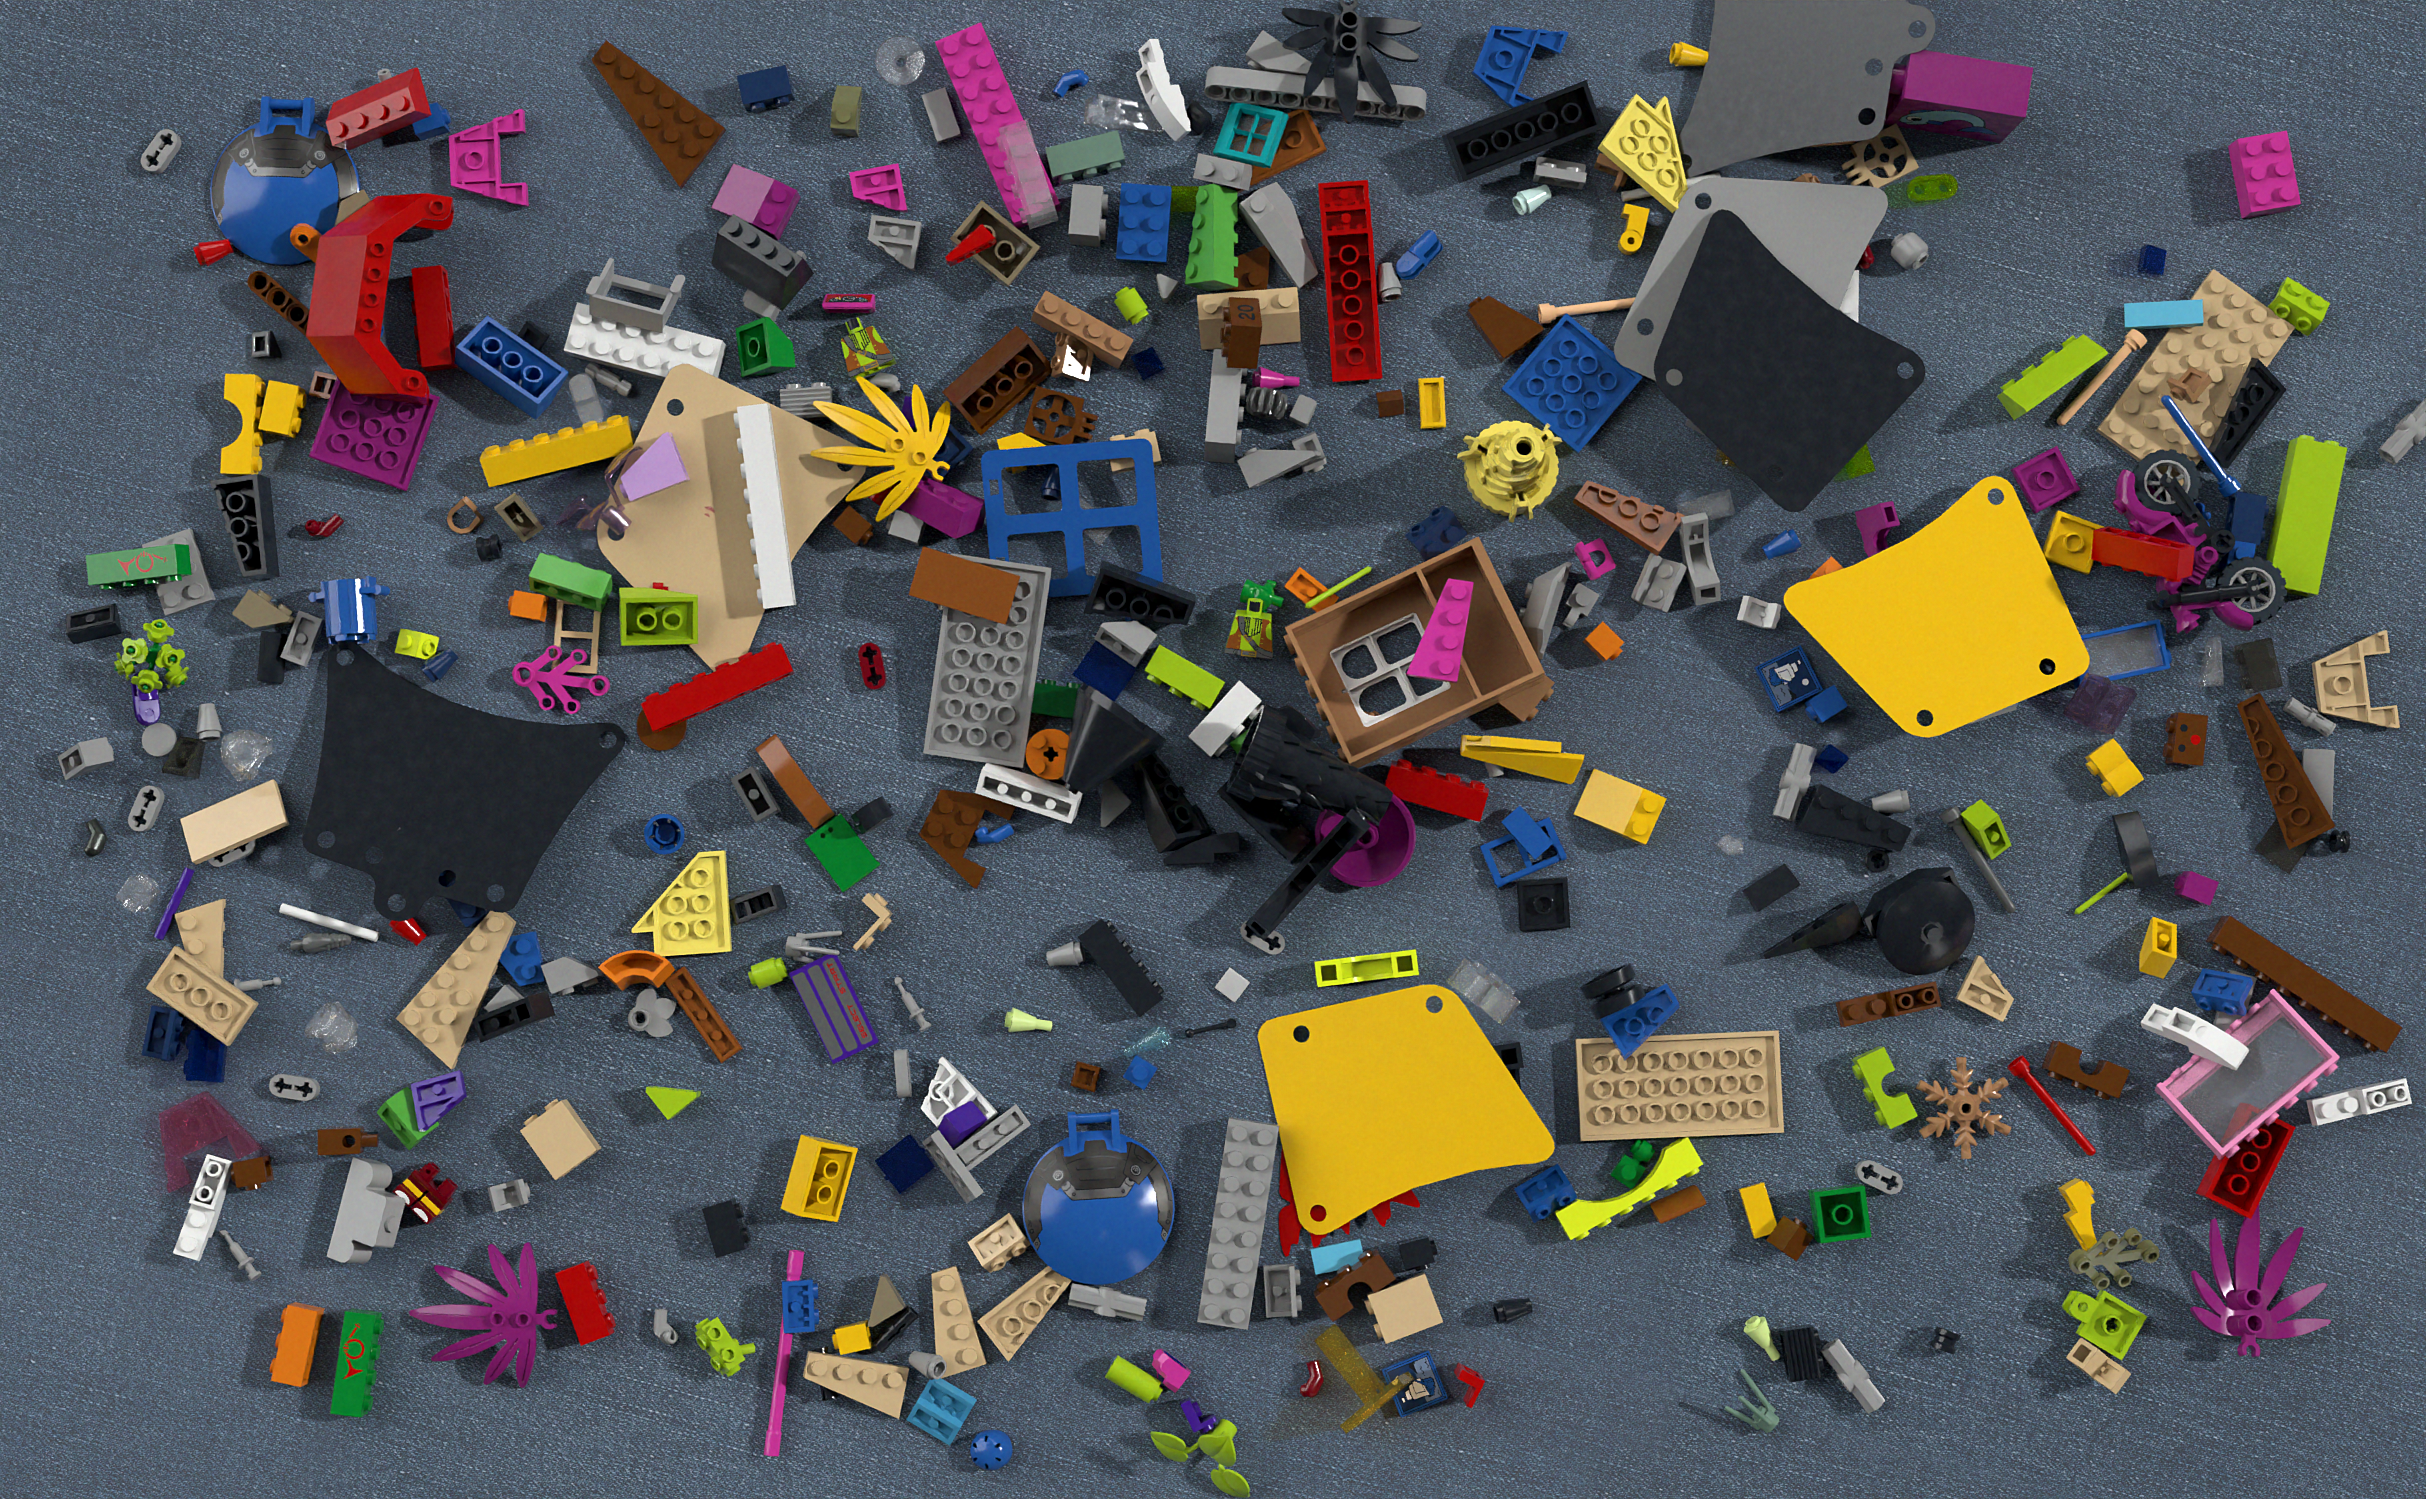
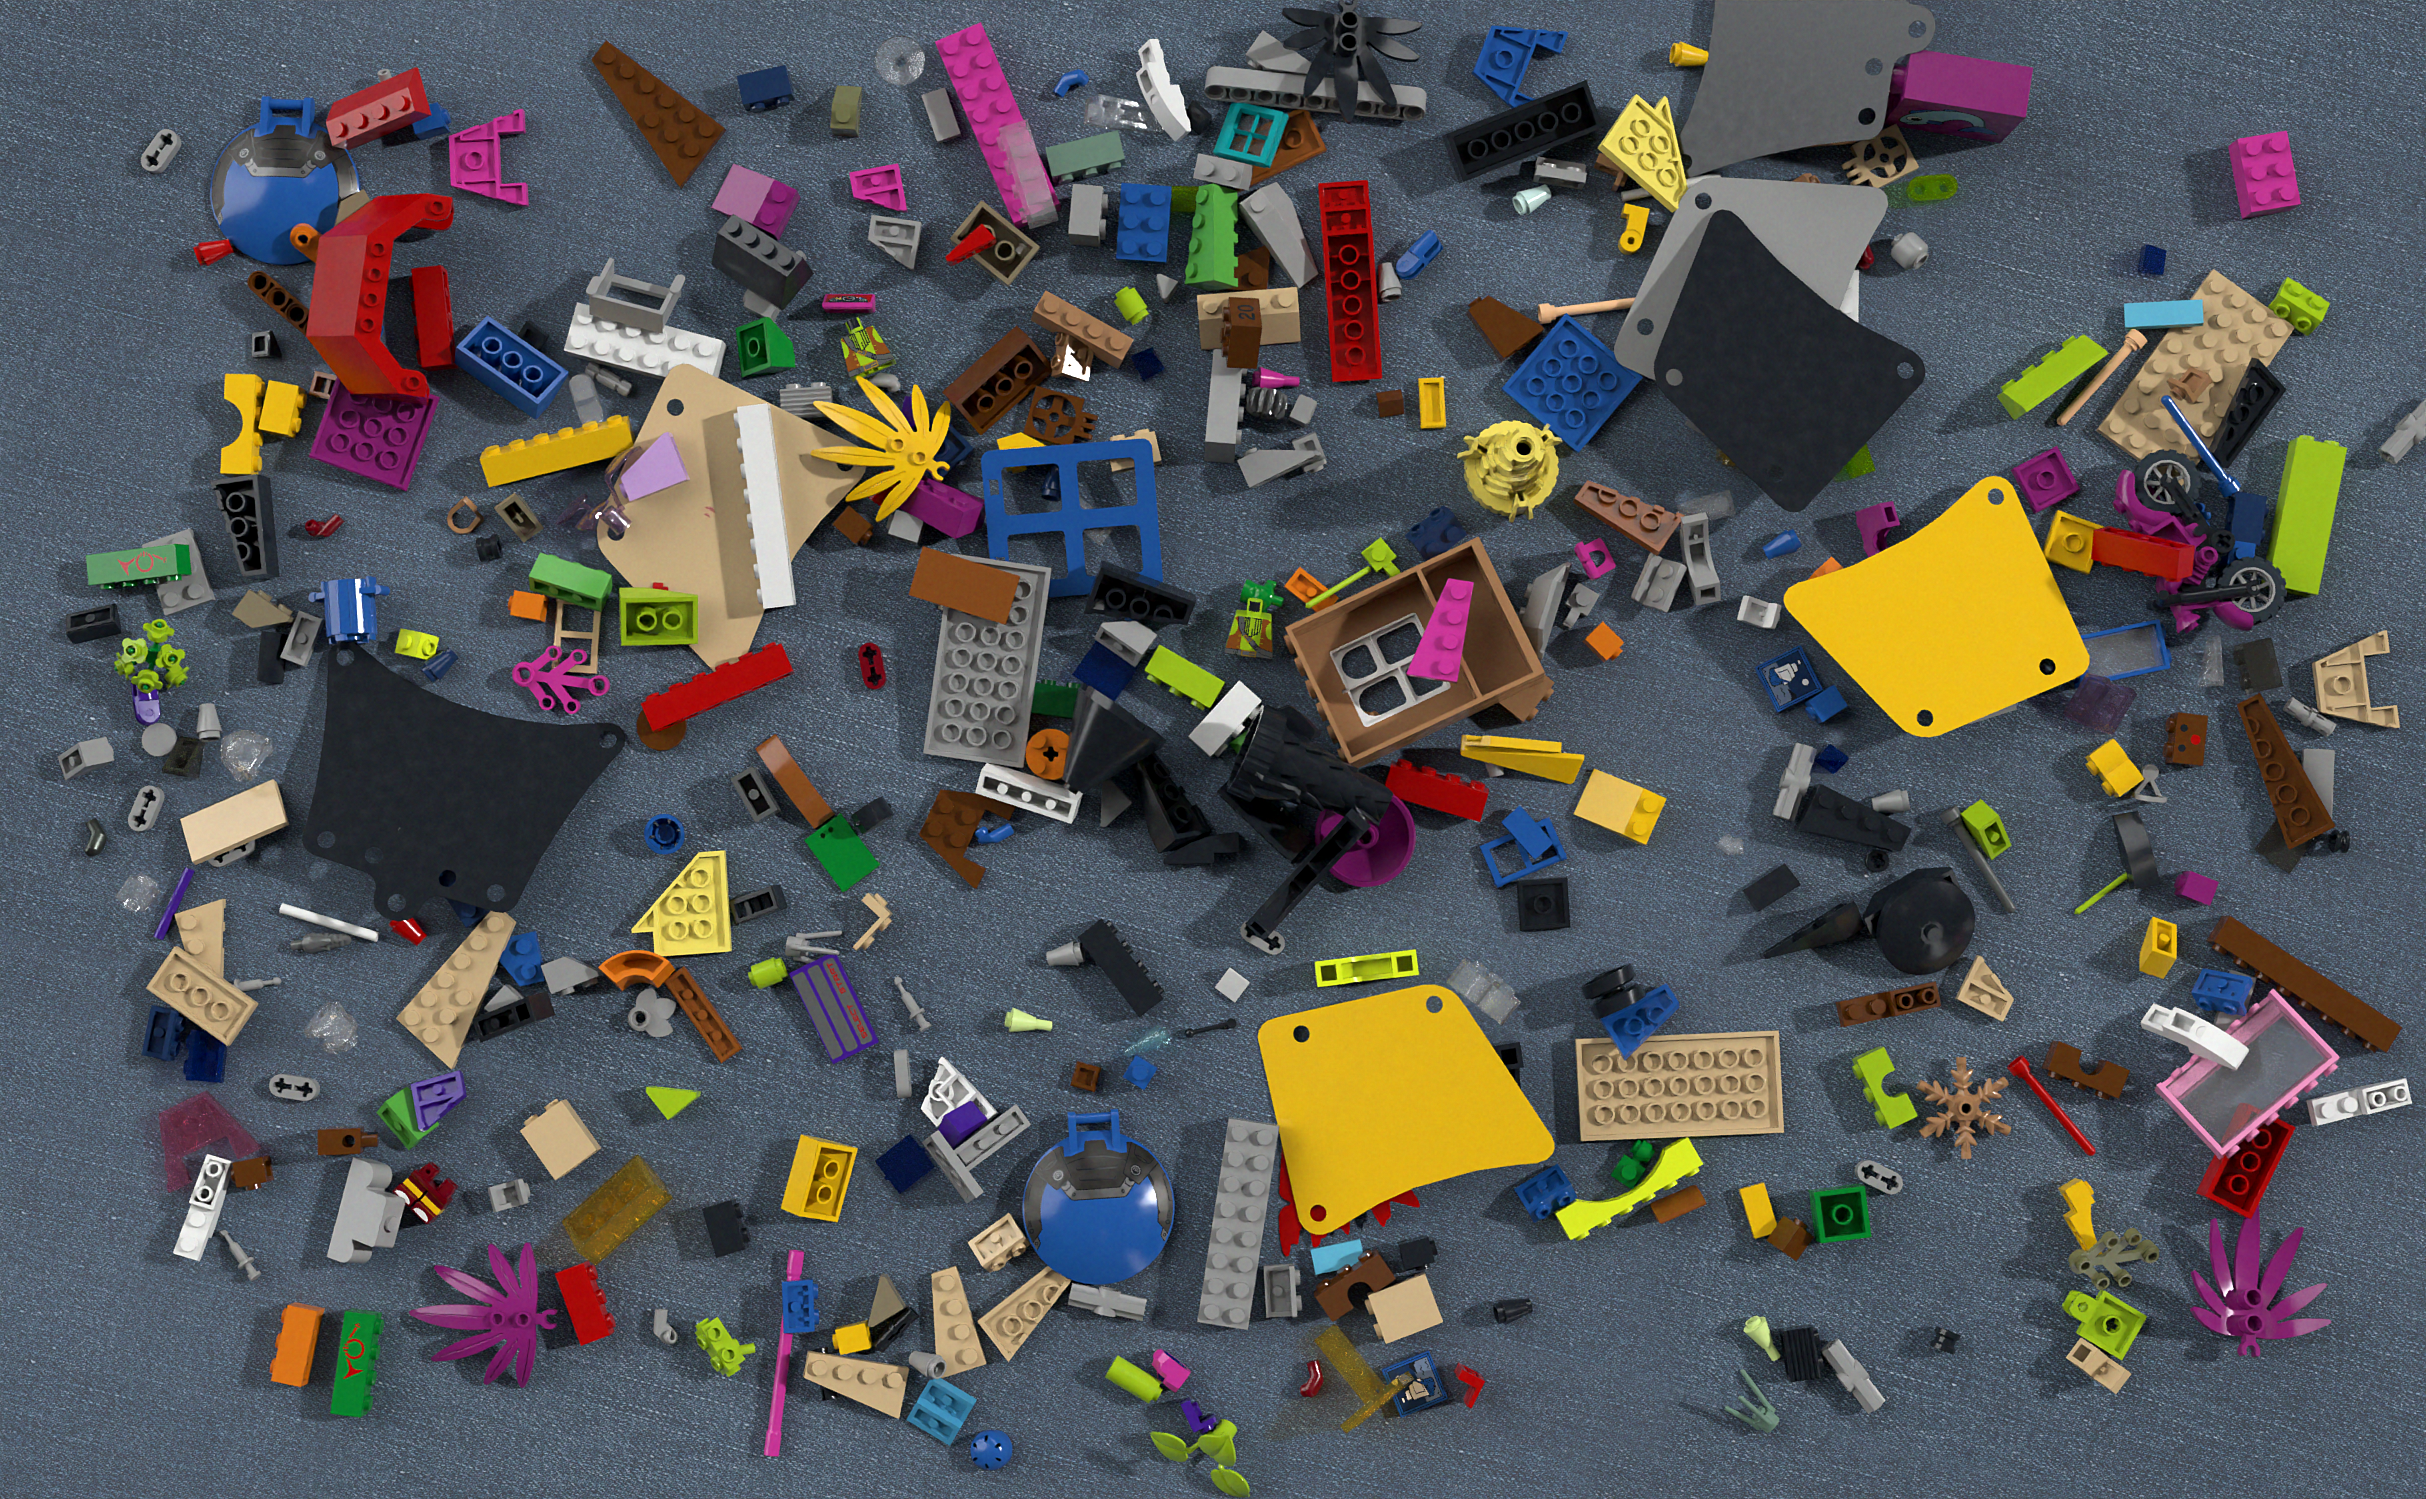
(616, 1210): none -> clear yellow slope
(1381, 557): none -> lime plate
(2149, 773): none -> light grey piece

